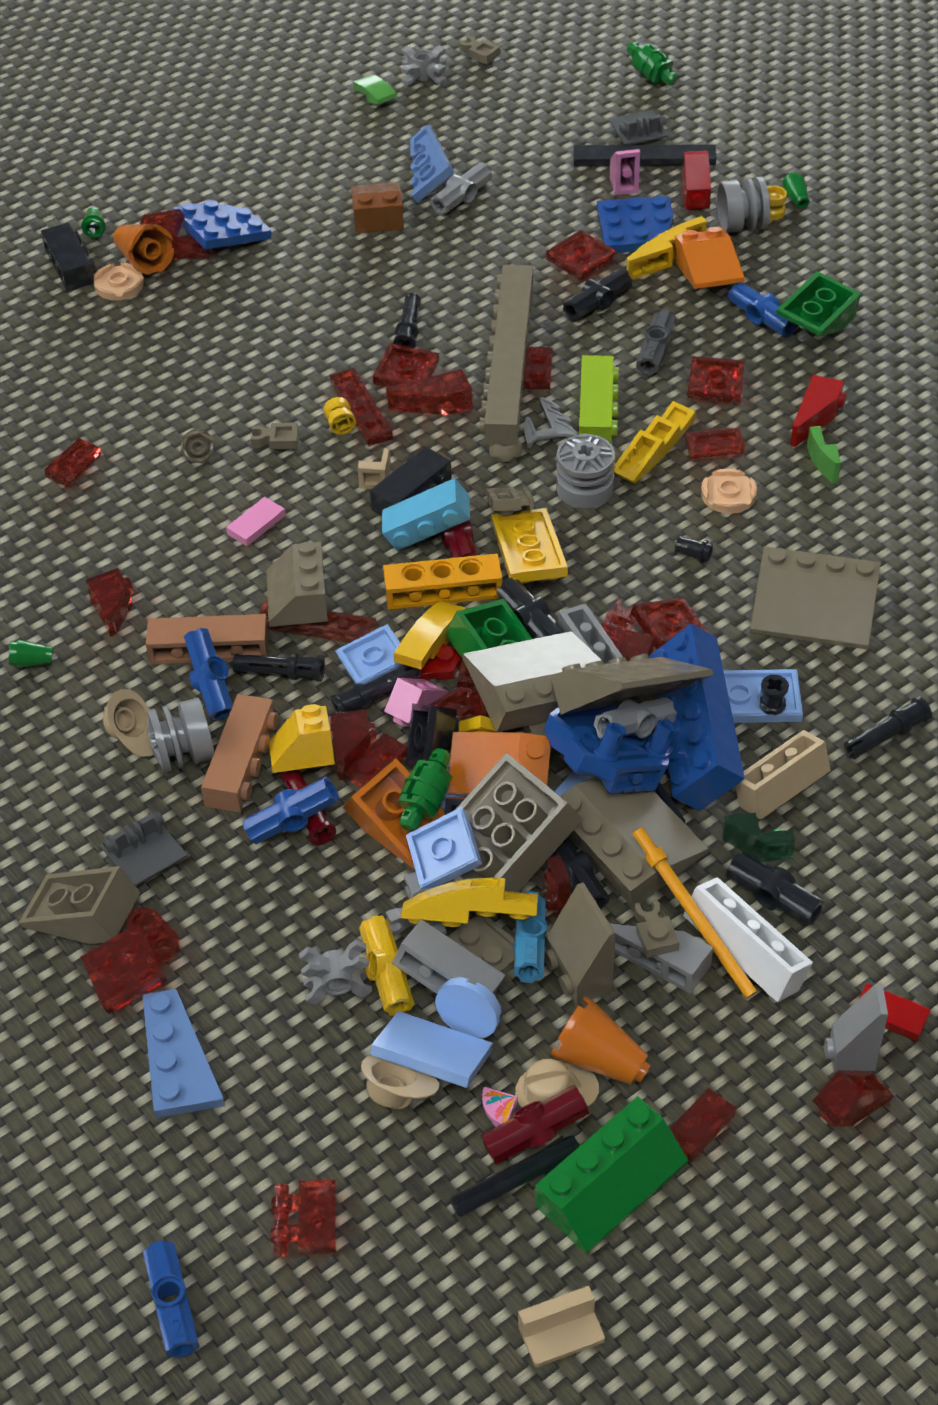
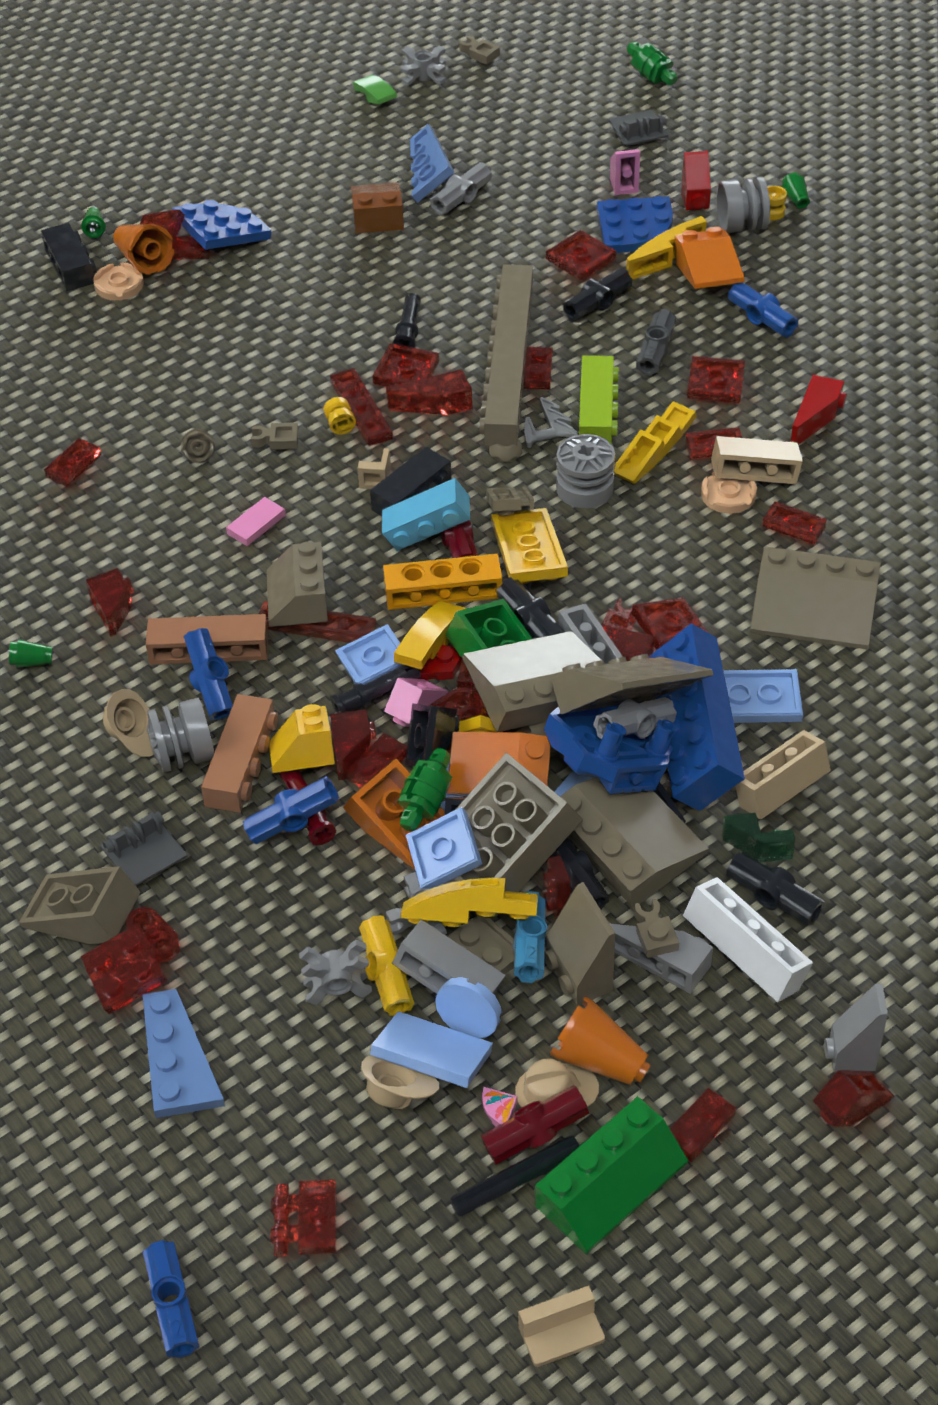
(294, 664): black pin -> none
(649, 154): black tile -> none
(657, 859): light orange bar -> none
(695, 548): black pin -> none
(756, 460): none -> tan brick
(774, 689): black bush -> none
(794, 523): none -> clear red plate
(821, 305): green slope -> none
(823, 456): bright green slope -> none
(899, 722): black pin -> none
(903, 1015): red tile -> none

